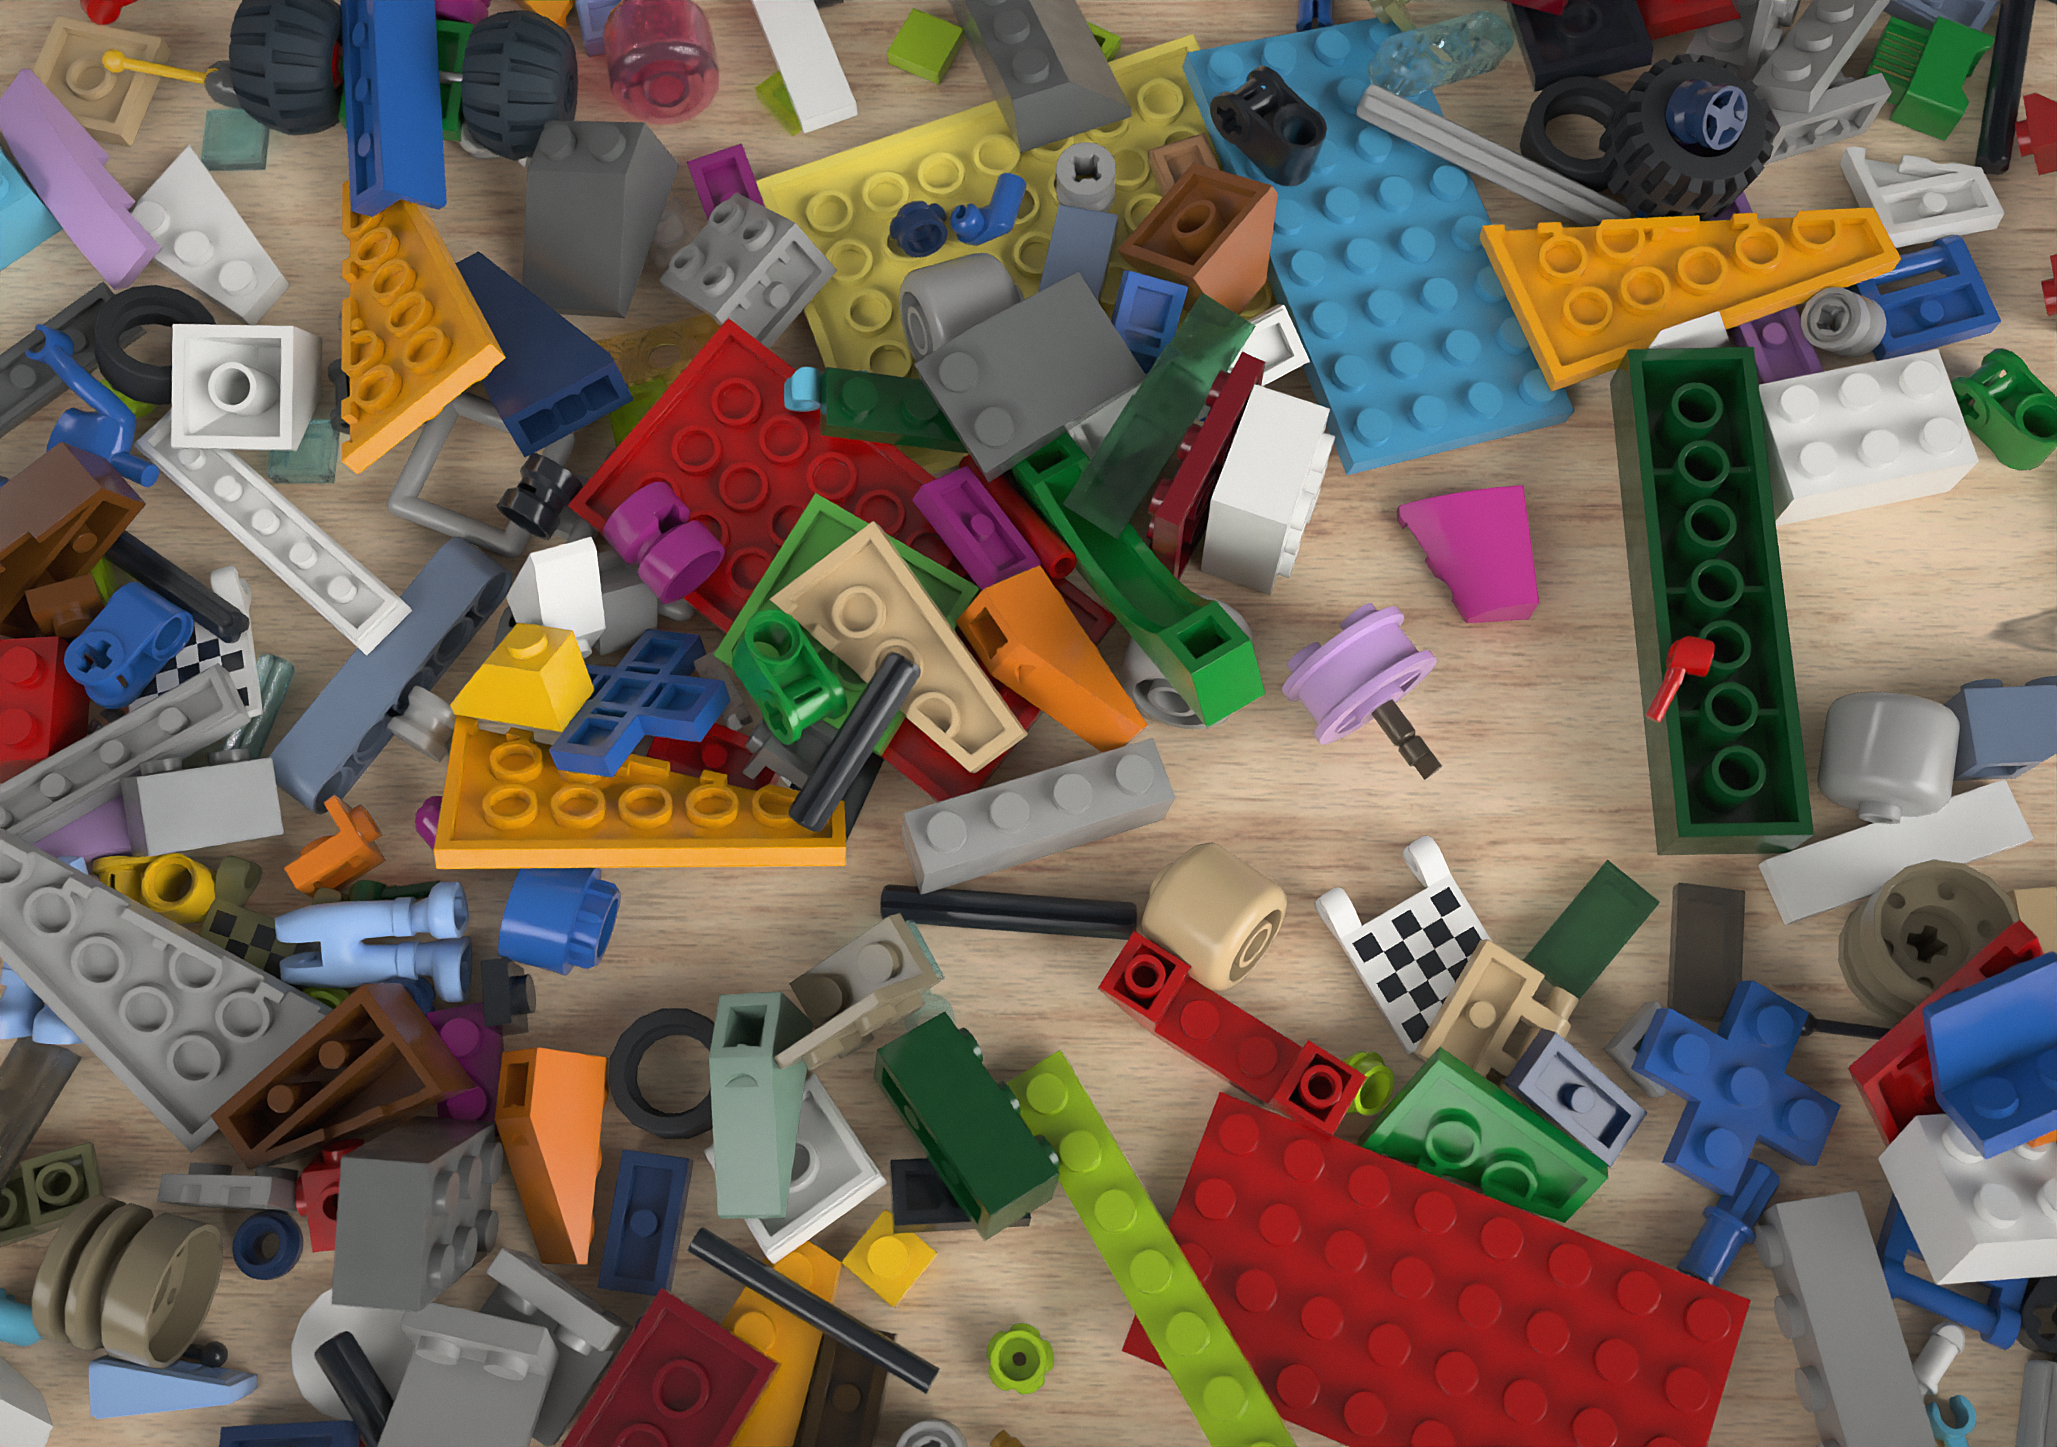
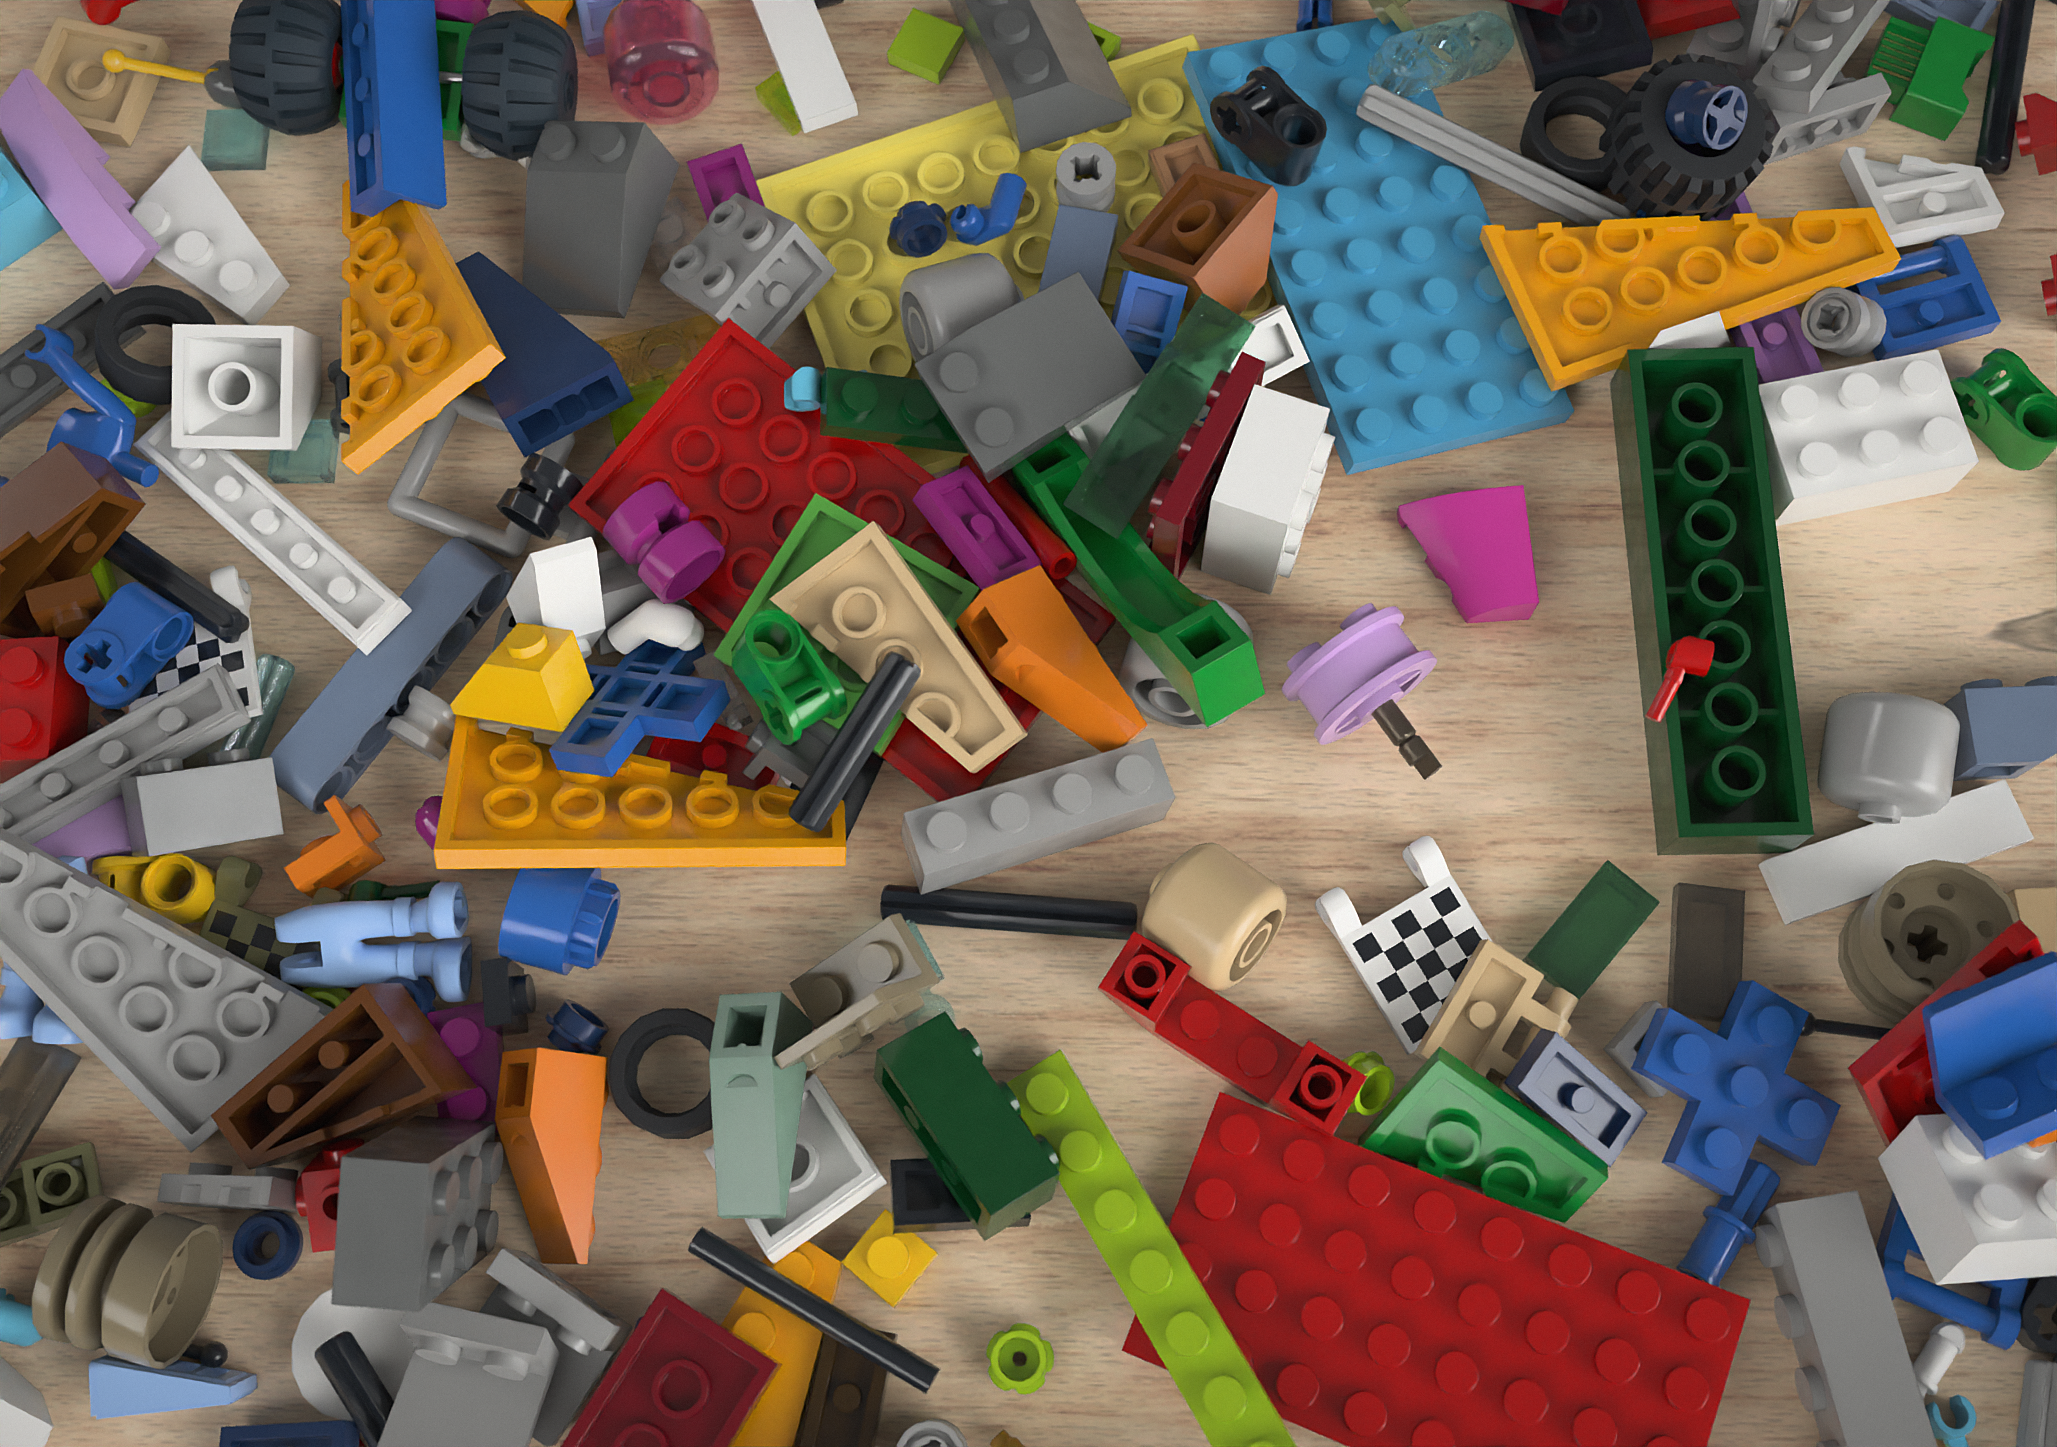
(576, 1029): none -> dark blue plate
(645, 1223): dark blue plate -> none
(659, 622): none -> white arm

